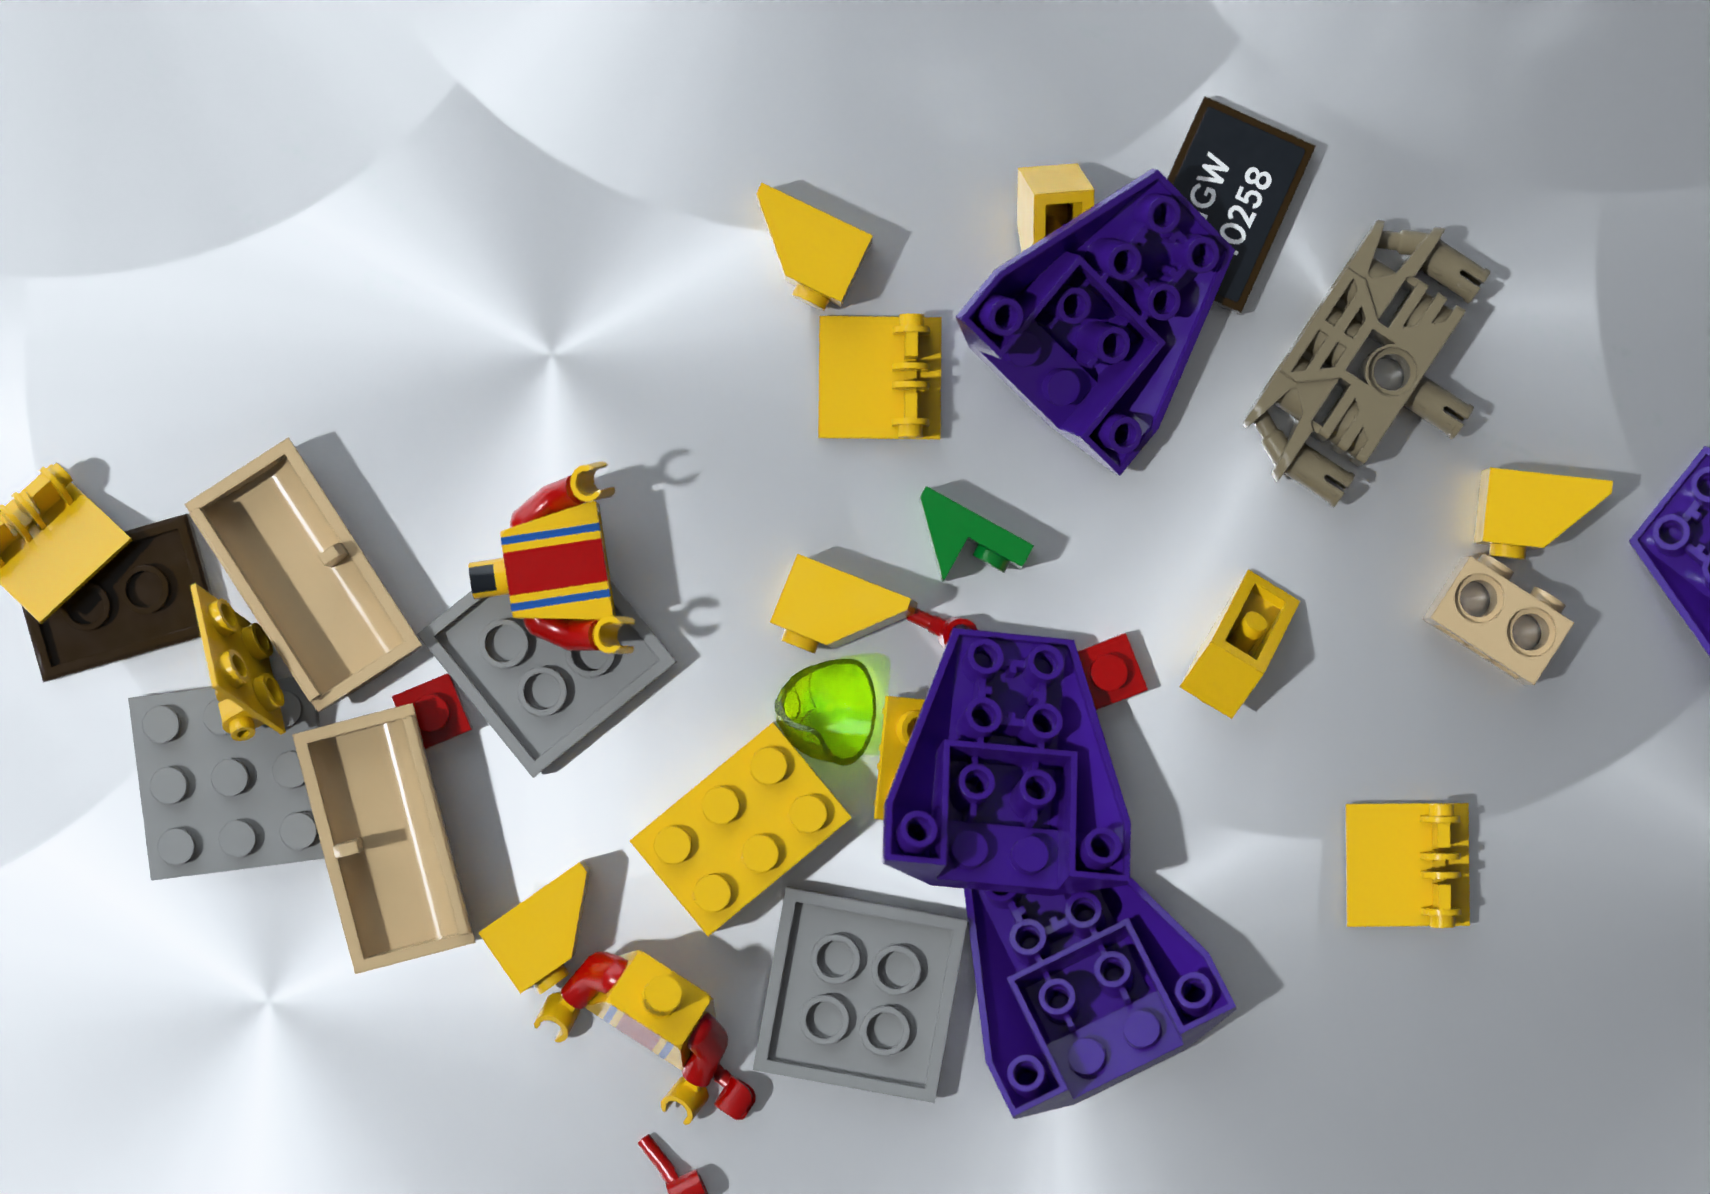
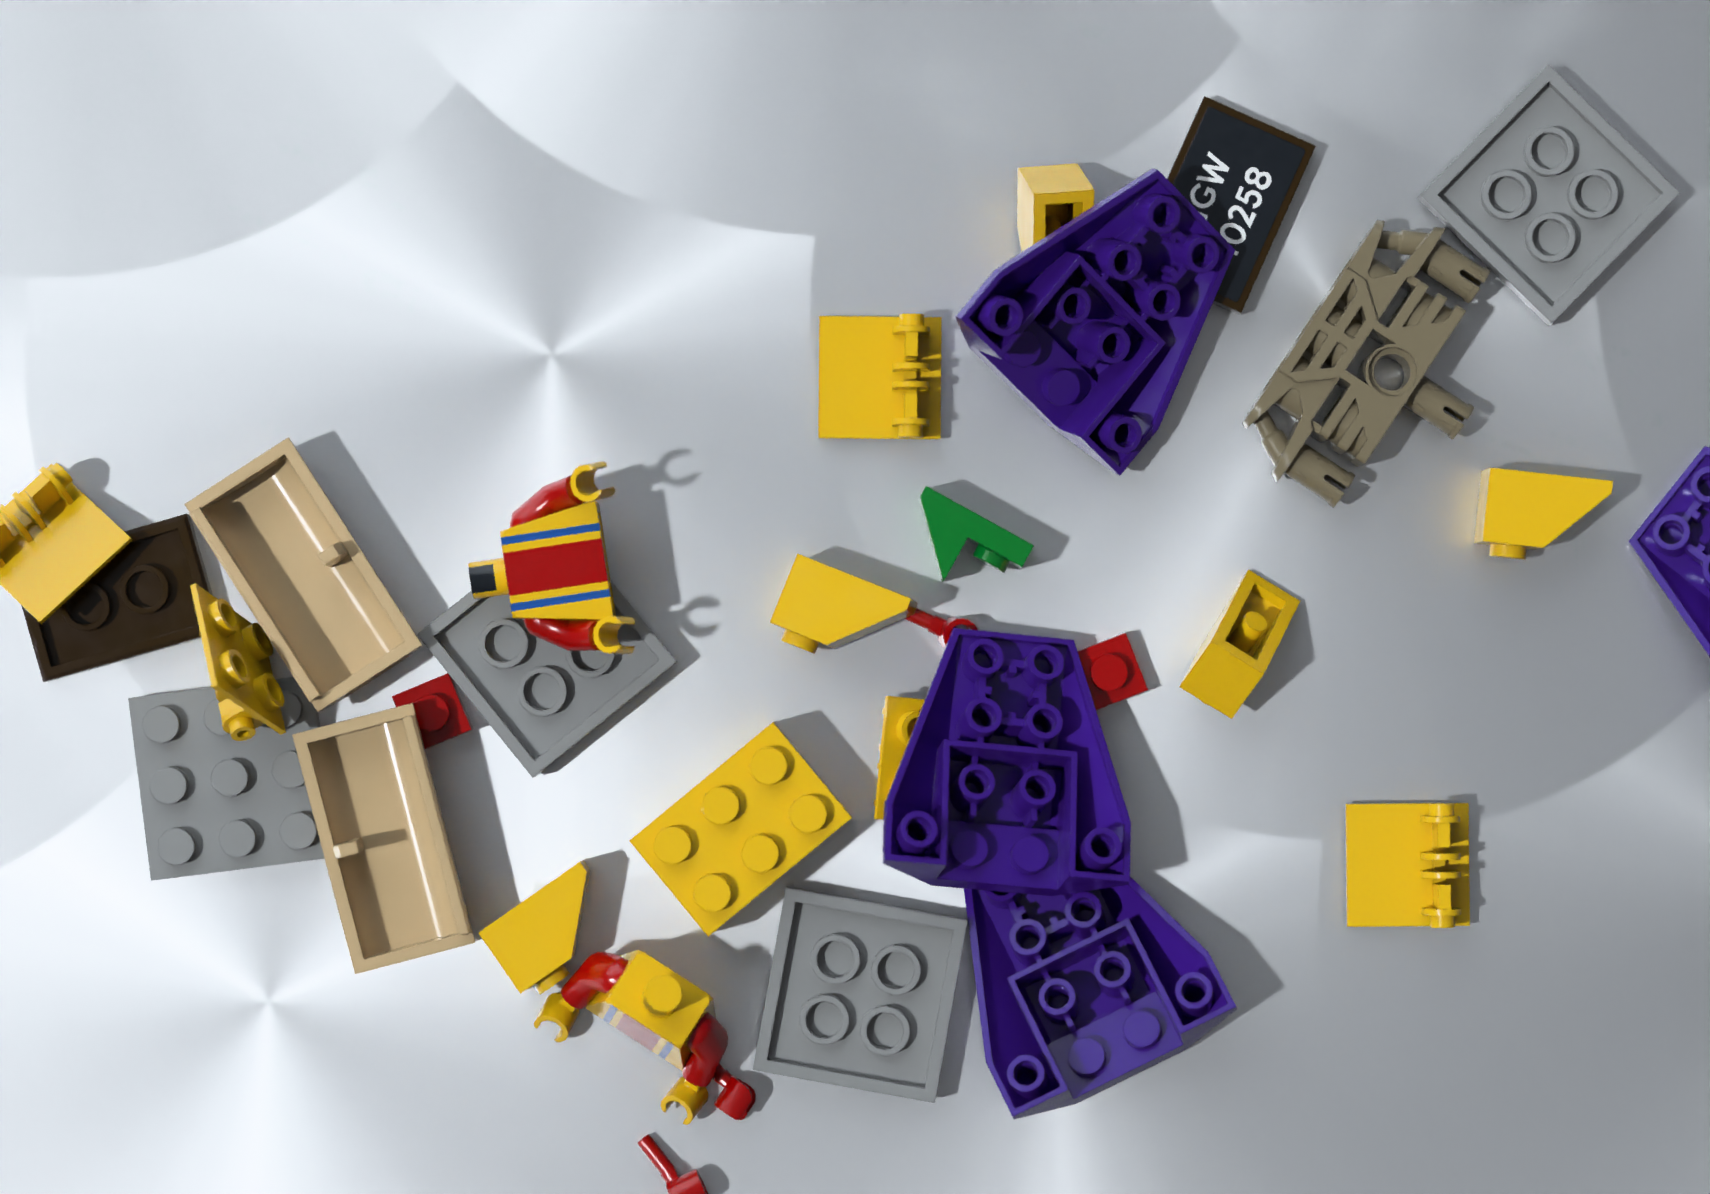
(813, 248): yellow slope -> none
(829, 710): clear neon green helmet -> none
(1491, 633): tan brick -> none
(1548, 195): none -> light grey plate

